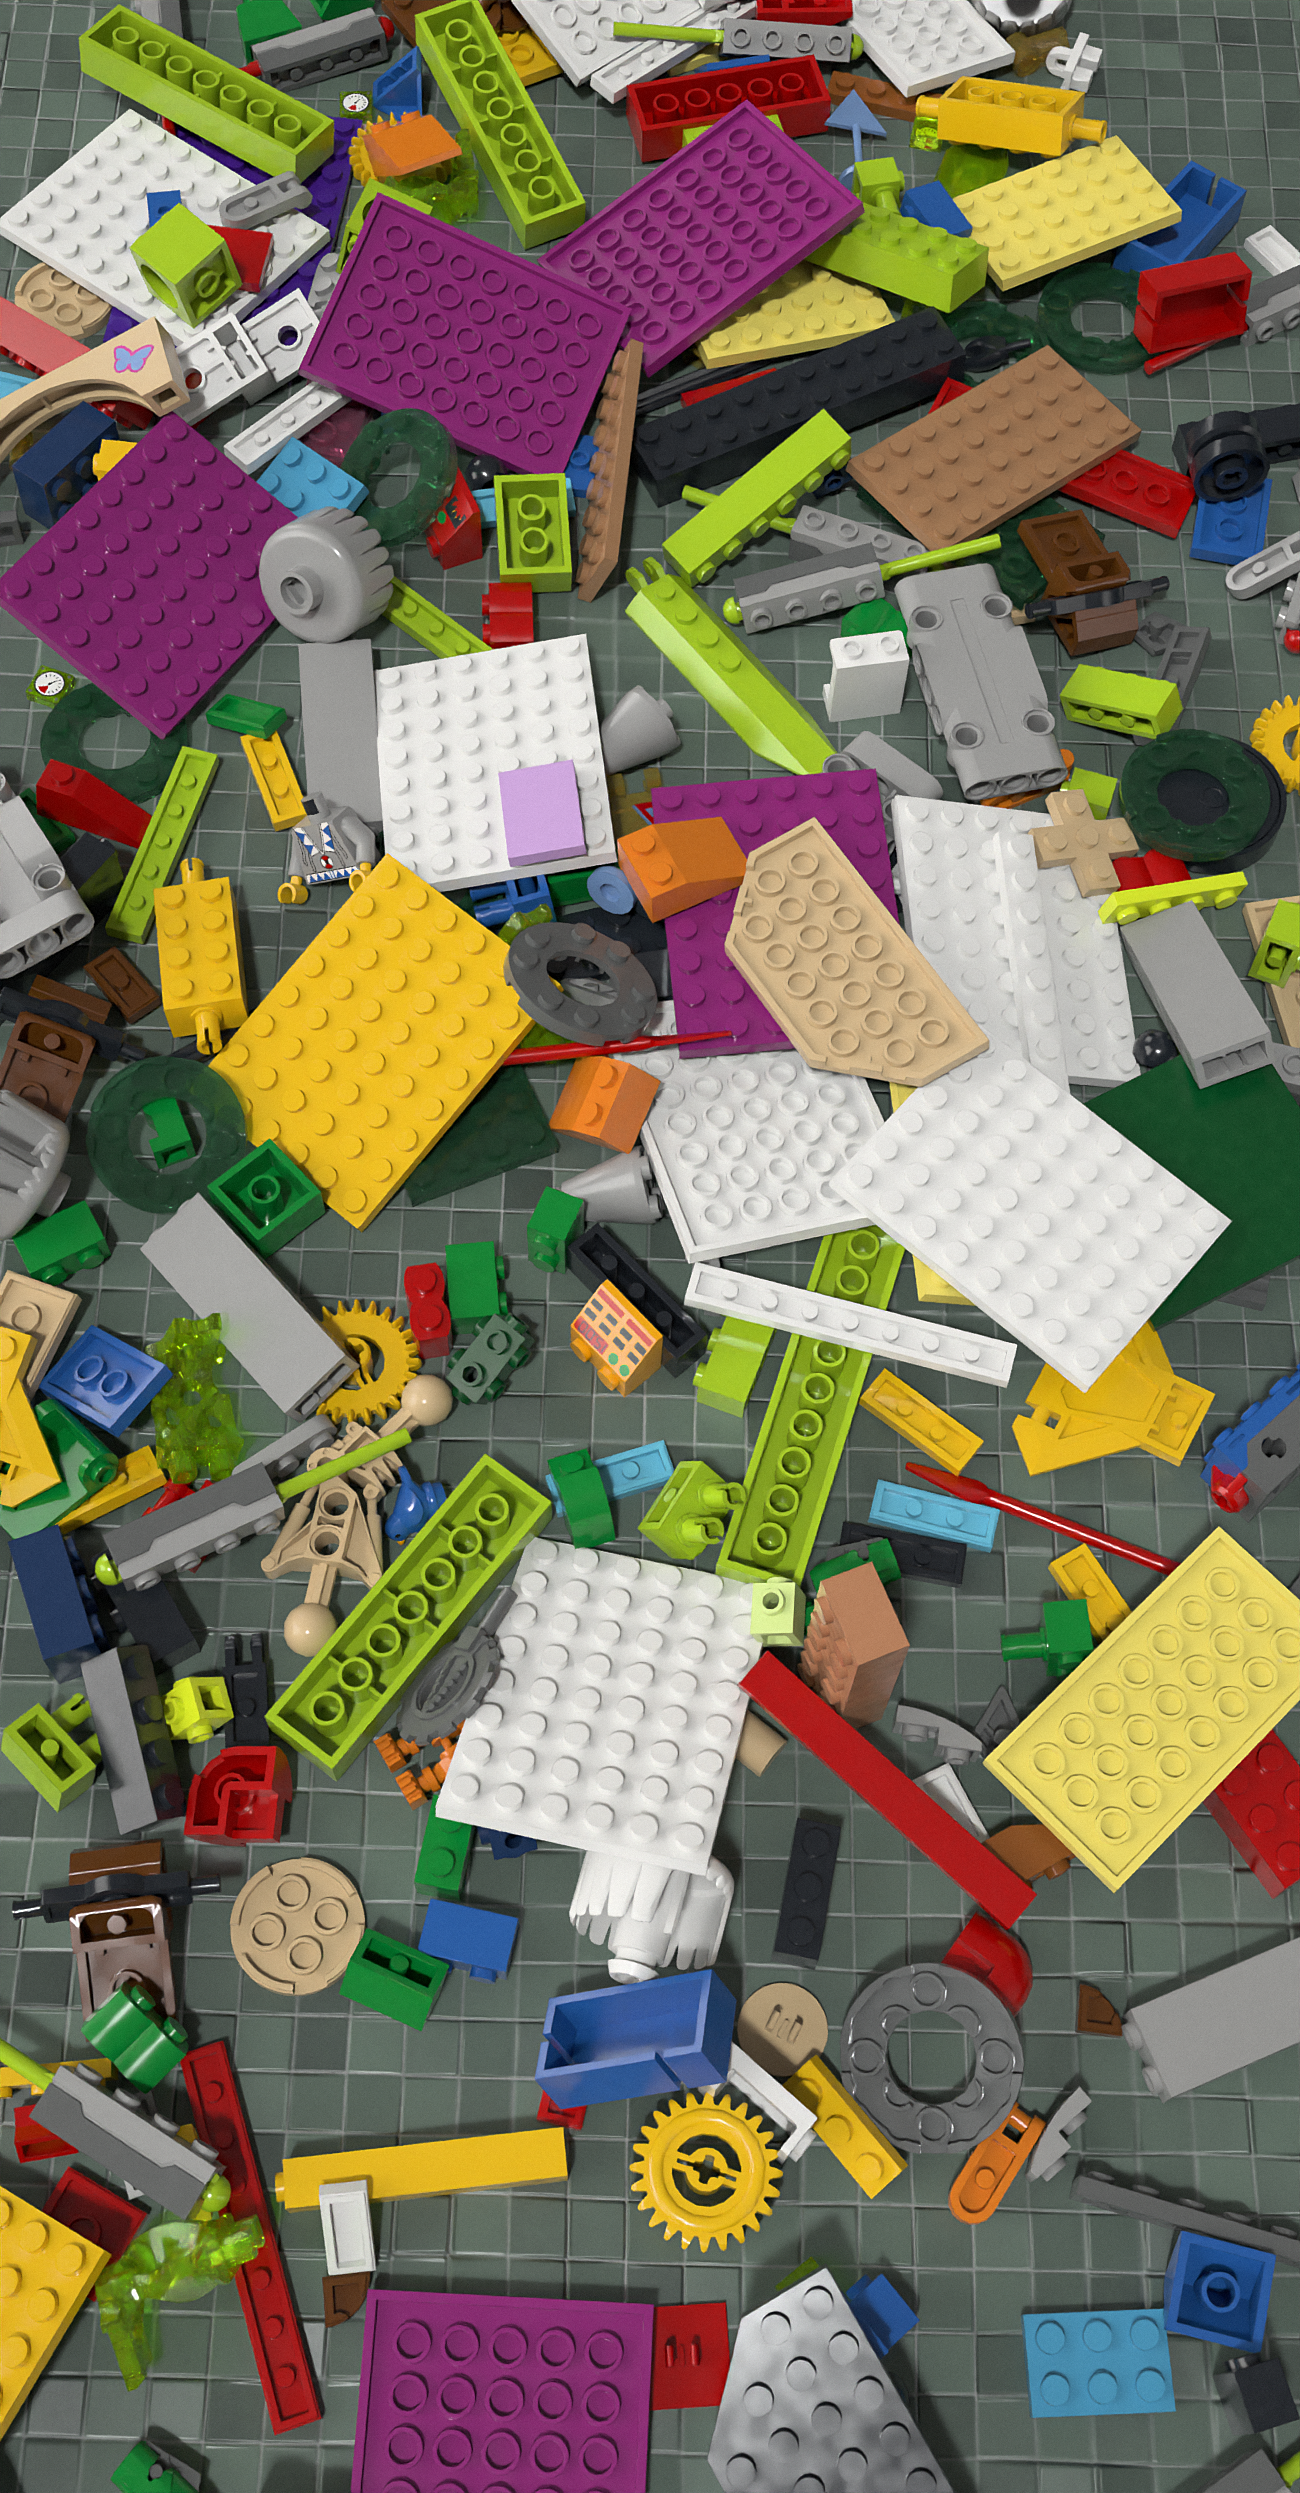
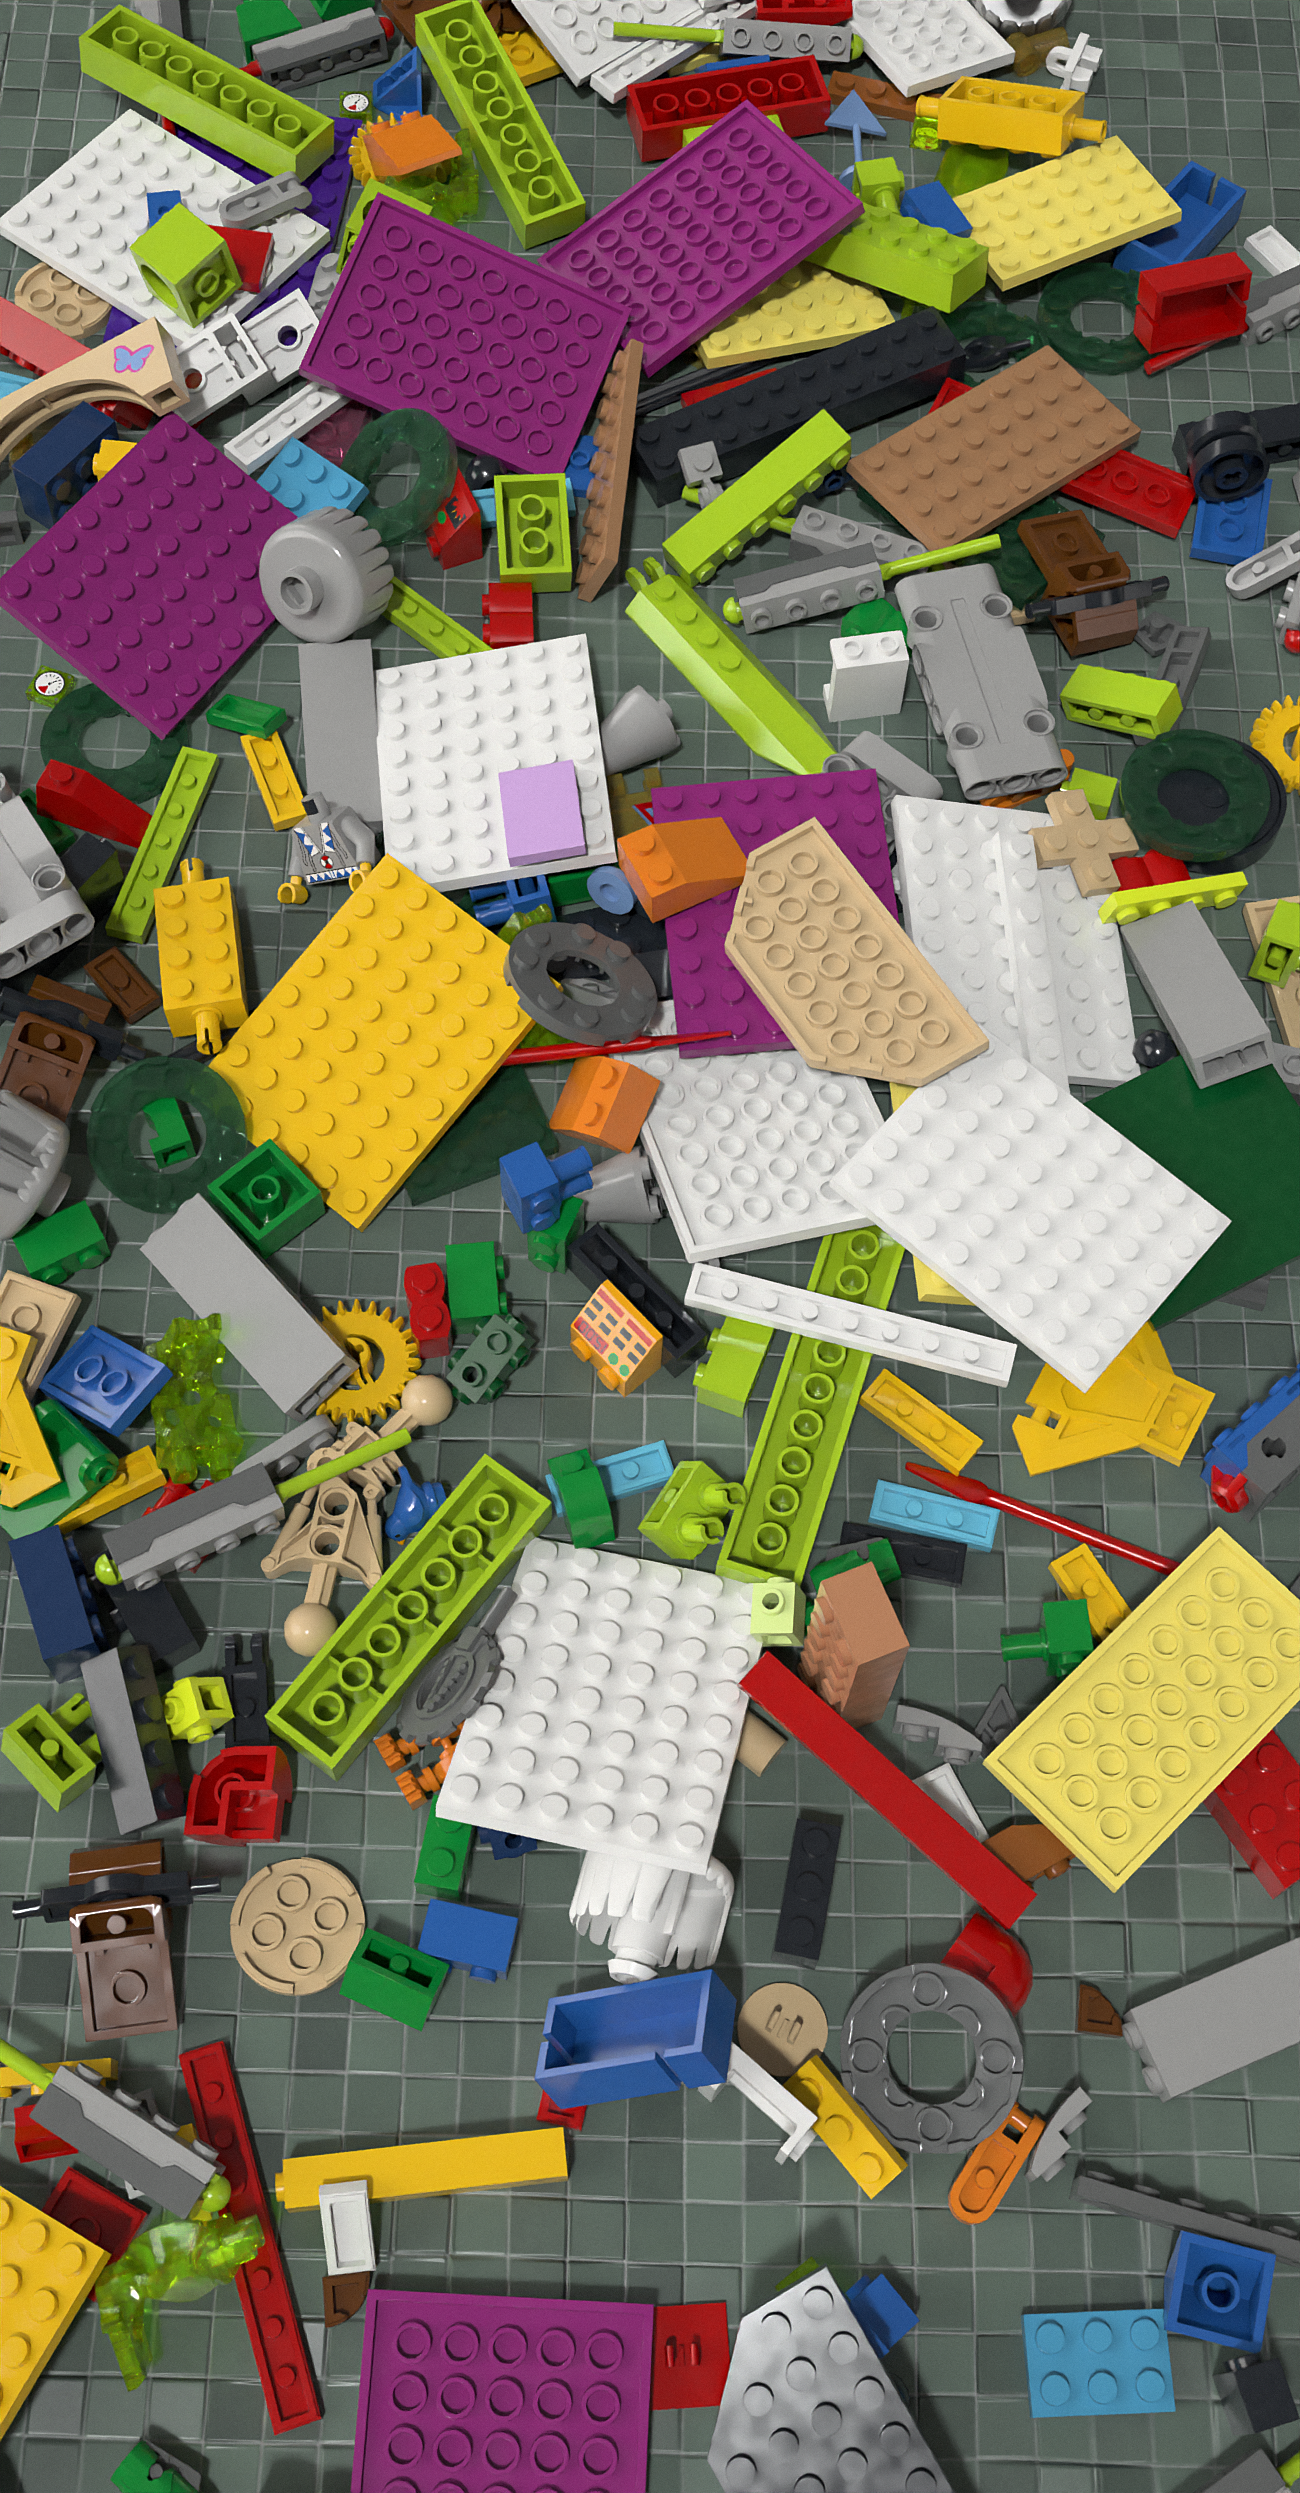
(136, 2036): green brick -> none
(537, 1185): none -> blue brick
(701, 467): none -> light grey plate
(750, 2184): yellow gear -> none

